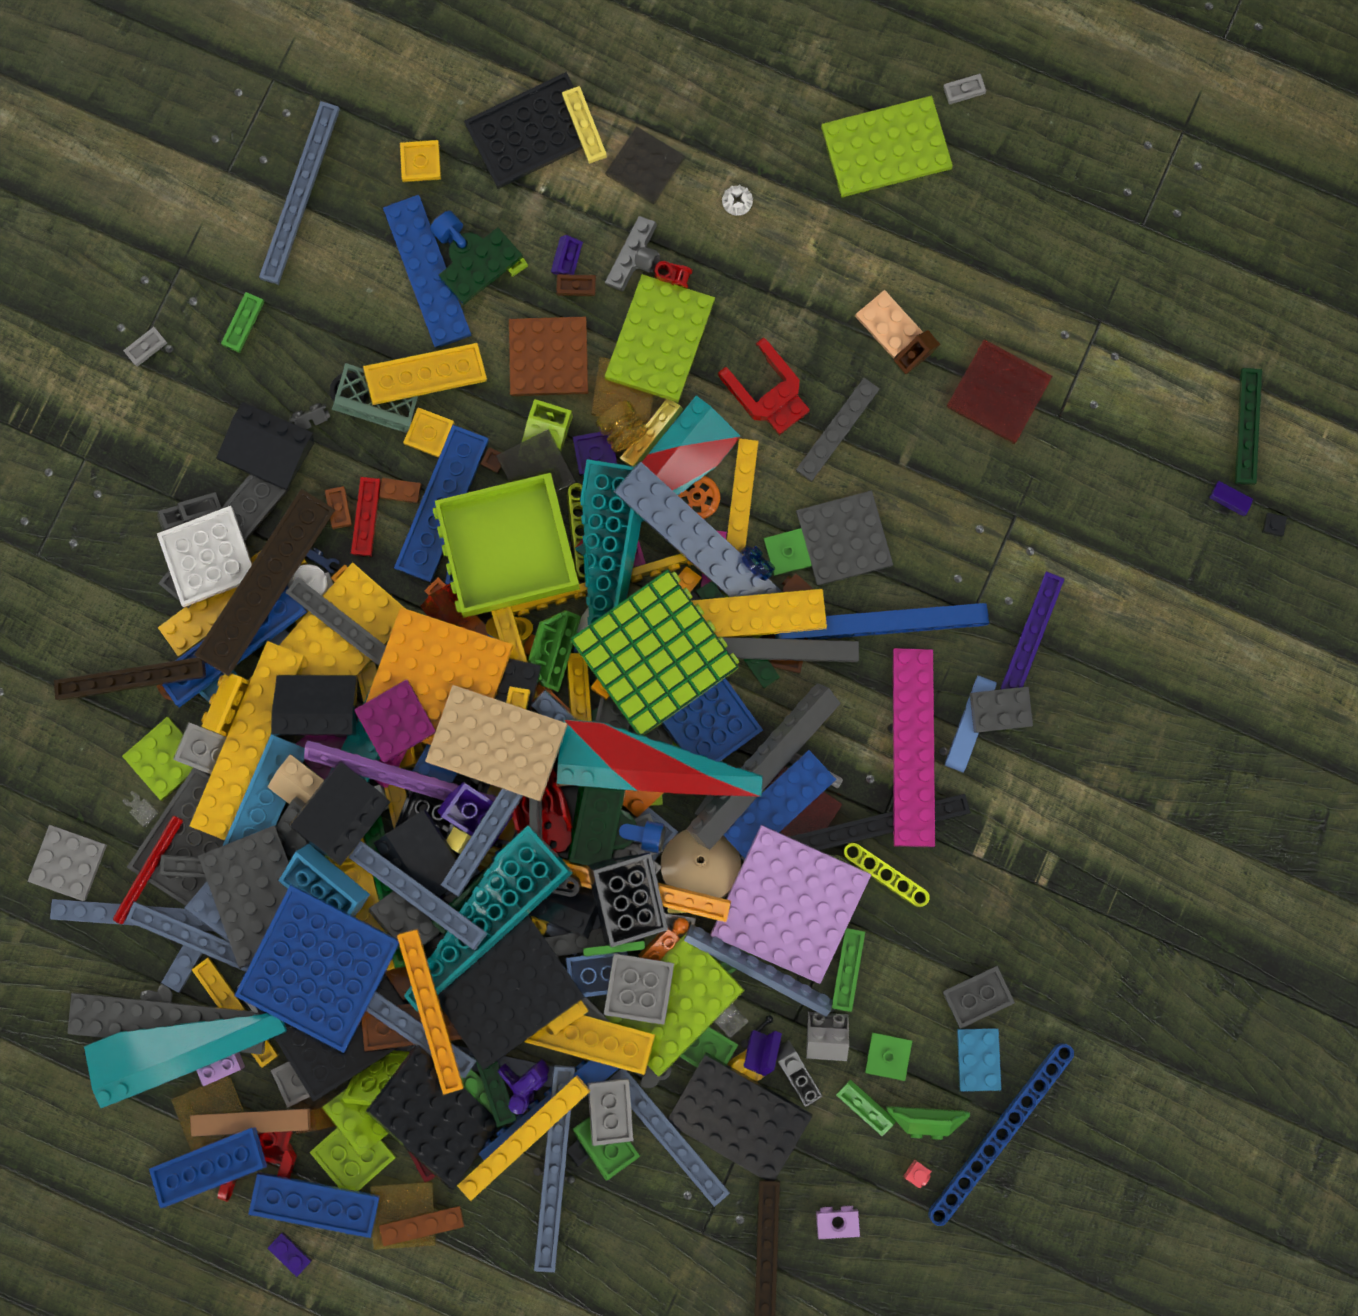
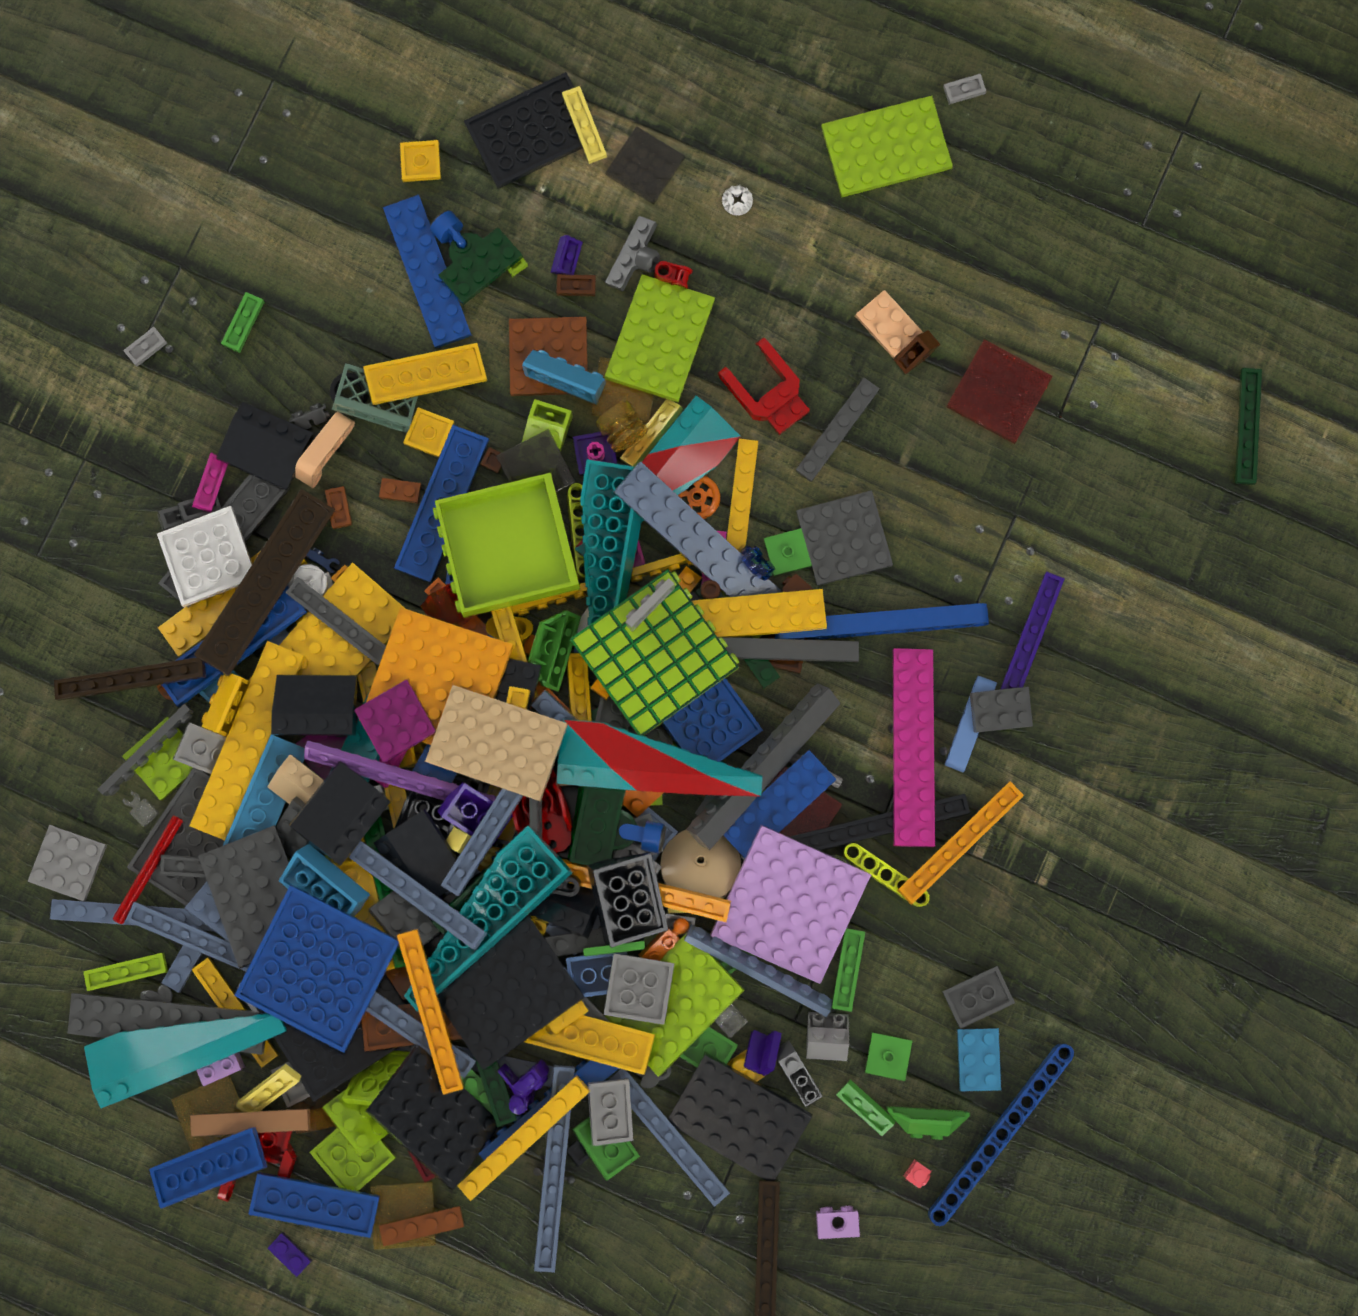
(125, 971): none -> lime plate
(141, 756): none -> dark grey plate
(210, 484): none -> dark pink tile
(269, 1089): none -> light yellow plate
(299, 193): sand blue plate -> none
(322, 448): none -> light nougat beam
(366, 516): red plate -> none
(564, 376): none -> dark azure slope
(601, 454): none -> dark pink bush
(649, 603): none -> light grey plate
(710, 589): none -> reddish brown tile
(769, 1019): black hinge -> none
(960, 843): none -> light orange plate
(1231, 498): dark purple slope -> none
(1274, 524): black plate -> none

